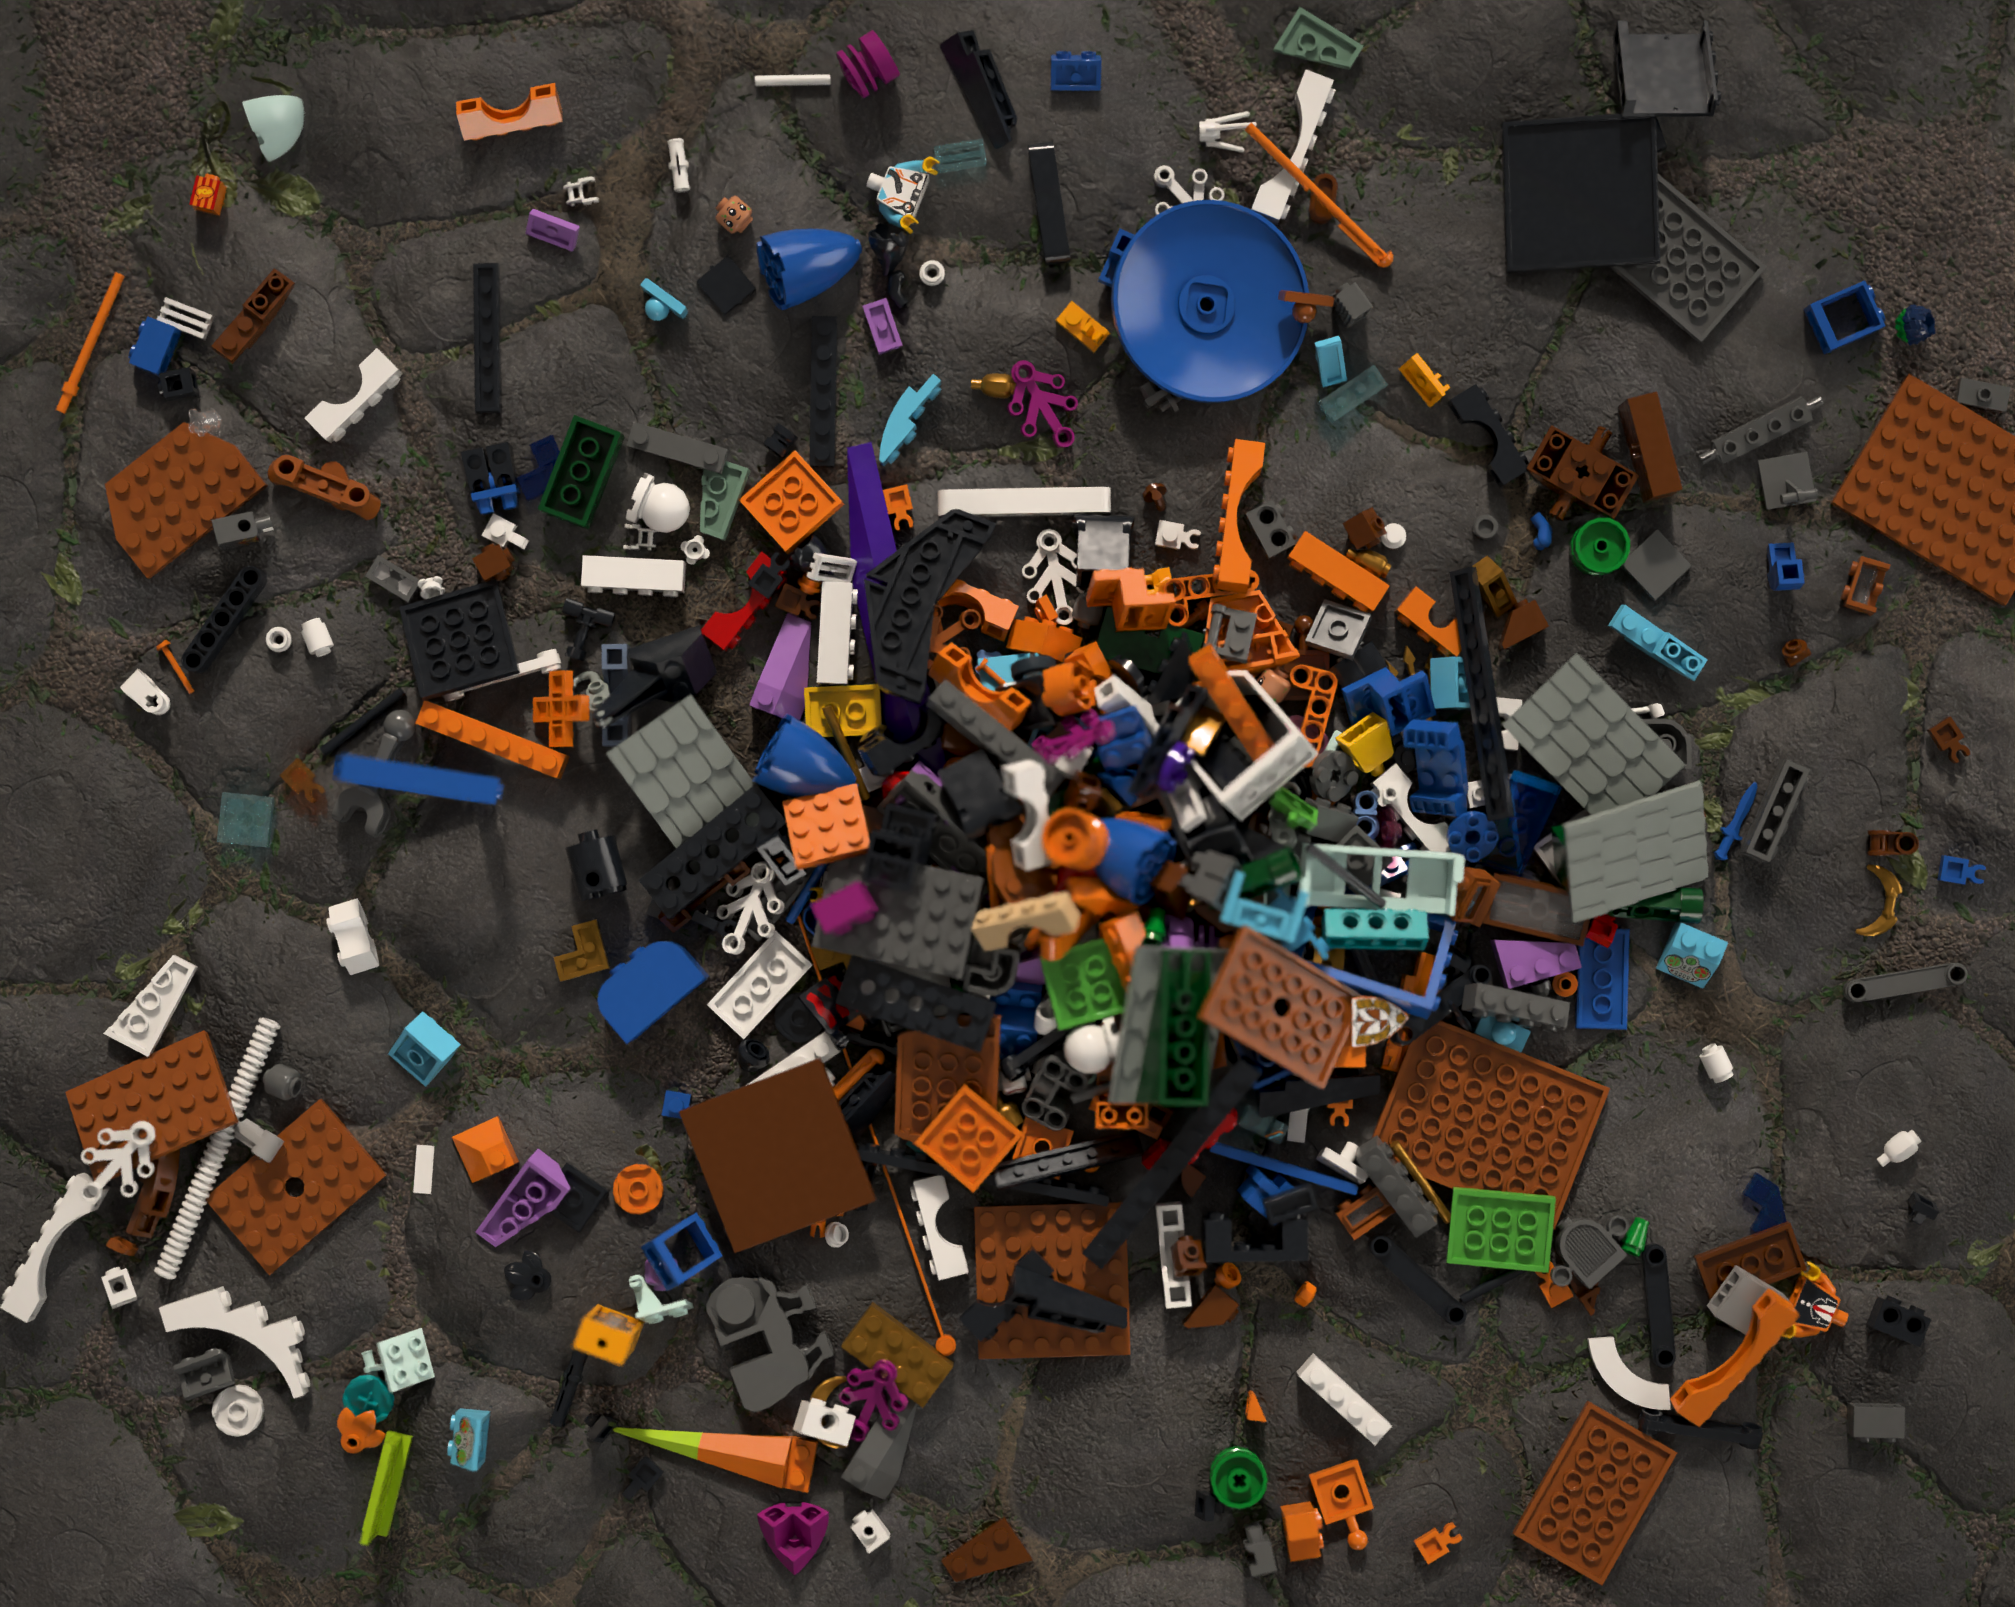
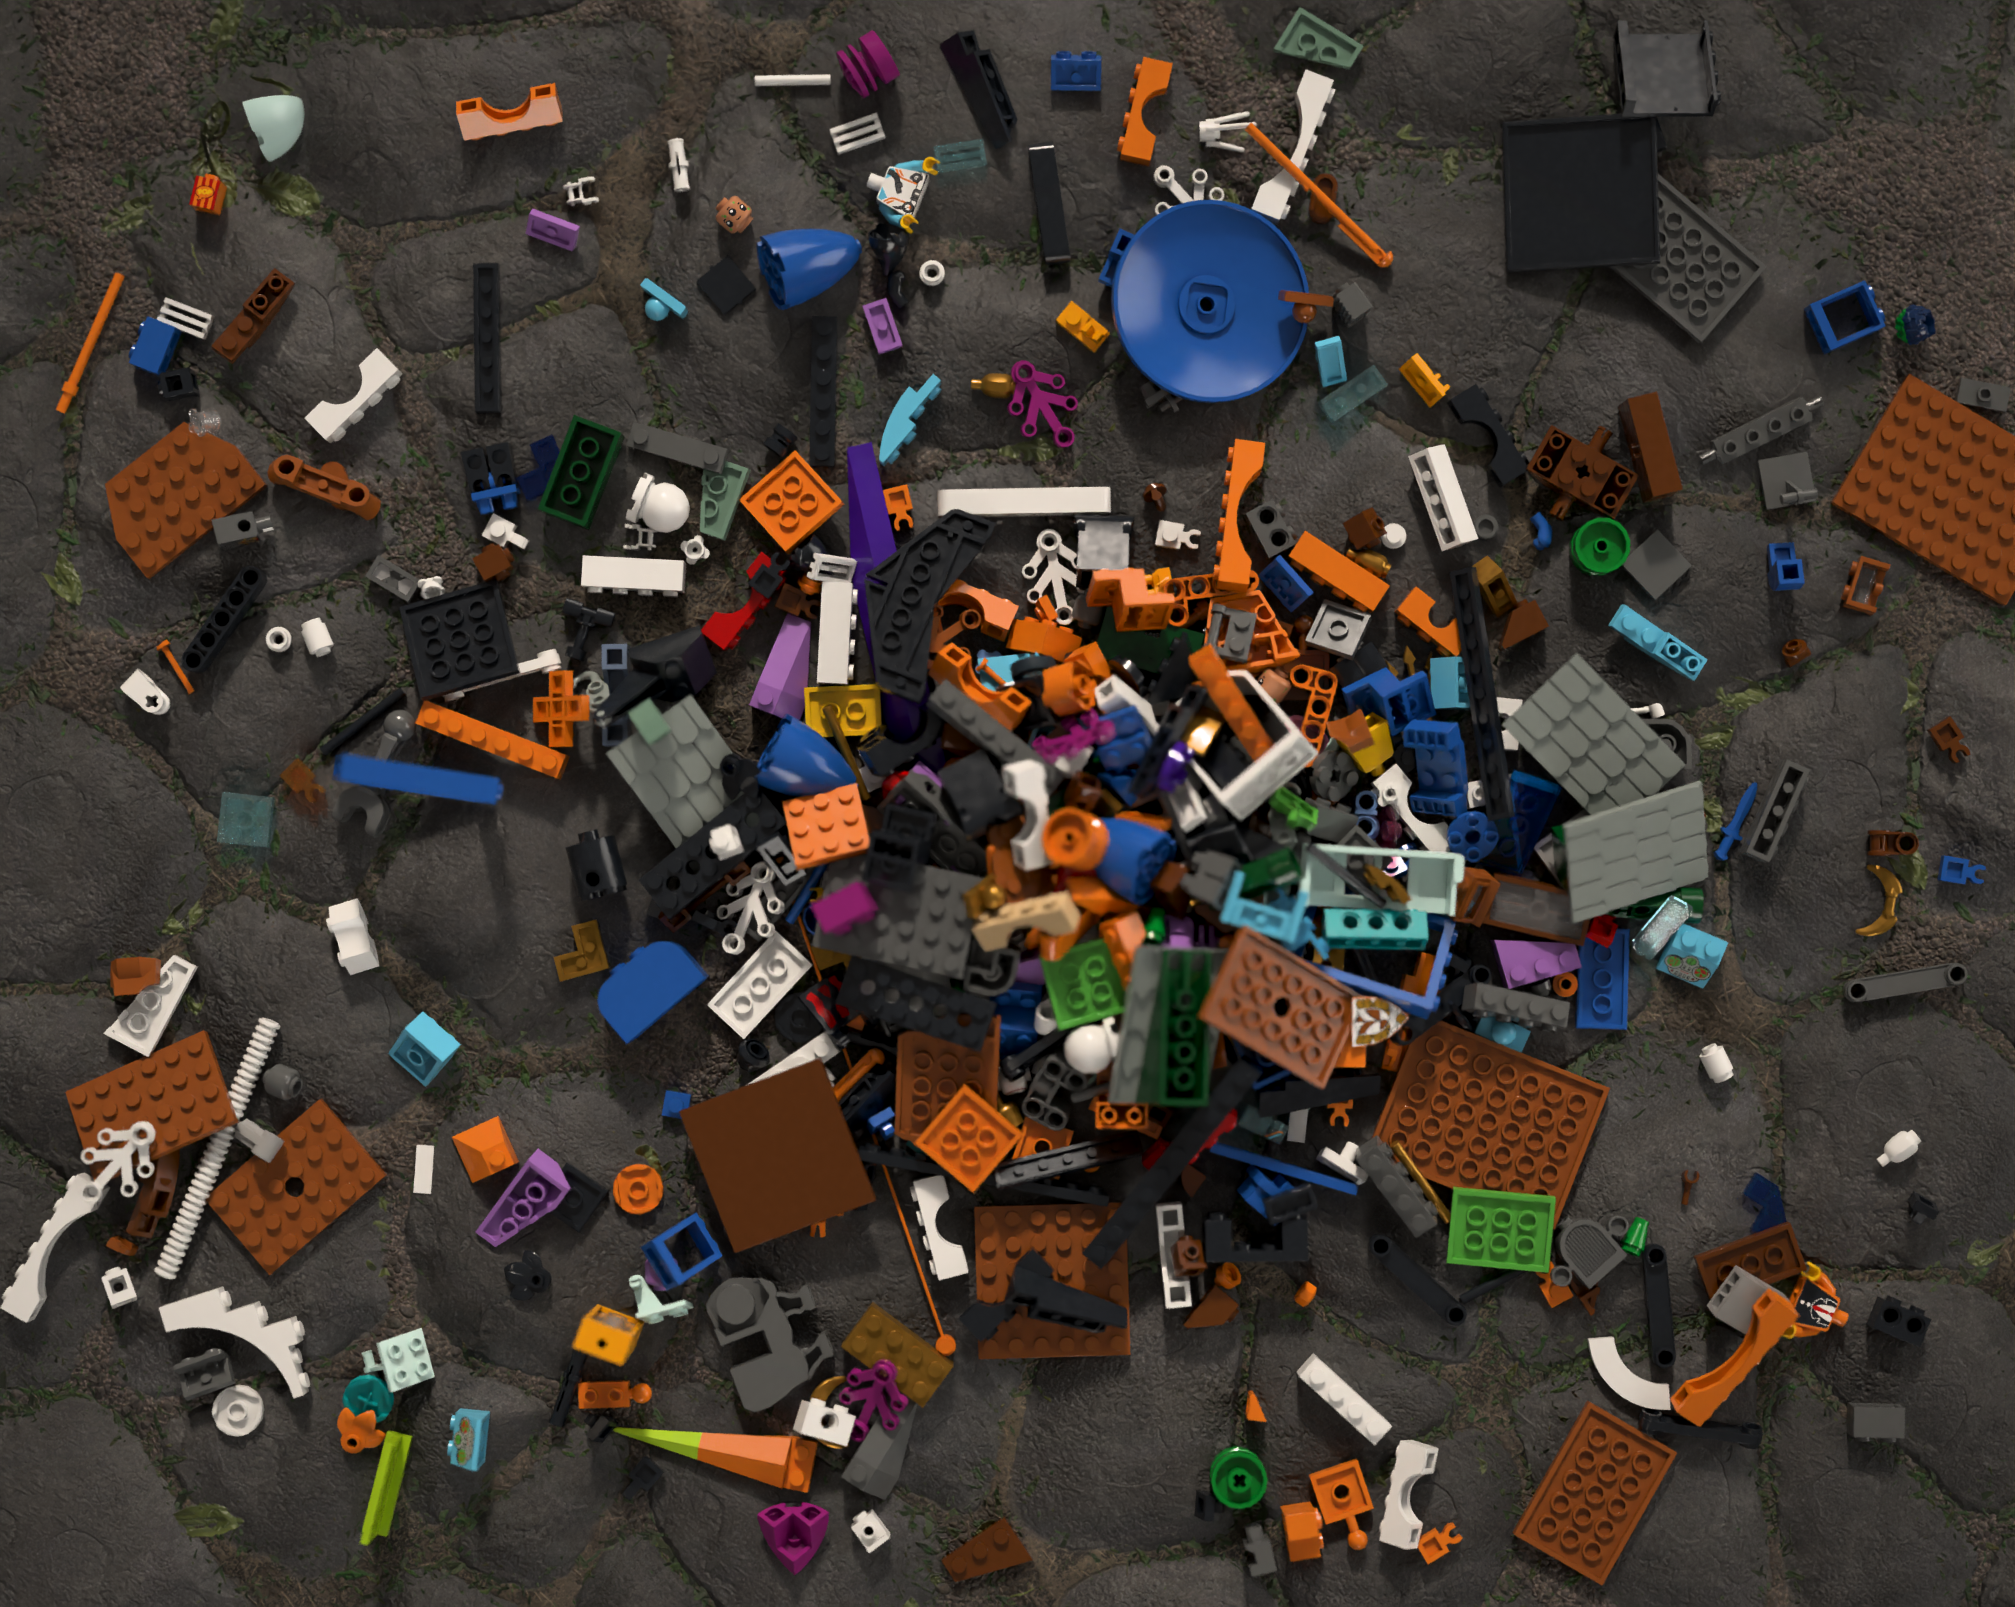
(134, 974): none -> dark orange slope
(611, 1394): none -> orange plate
(650, 722): none -> sand green brick
(726, 842): none -> white brick
(739, 777): none -> black plate
(836, 1234): white plate -> none
(854, 124): none -> white tile
(882, 1123): none -> blue tile
(984, 896): none -> pearl gold tile
(1152, 81): none -> orange arch
(1285, 583): none -> blue bracket
(1352, 731): none -> dark orange slope
(1364, 1211): dark orange window -> none
(1381, 879): none -> pearl gold slope
(1400, 1524): none -> white arch
(1443, 497): none -> white brick
(1661, 927): none -> clear light blue hinge
(1688, 1185): none -> reddish brown hand

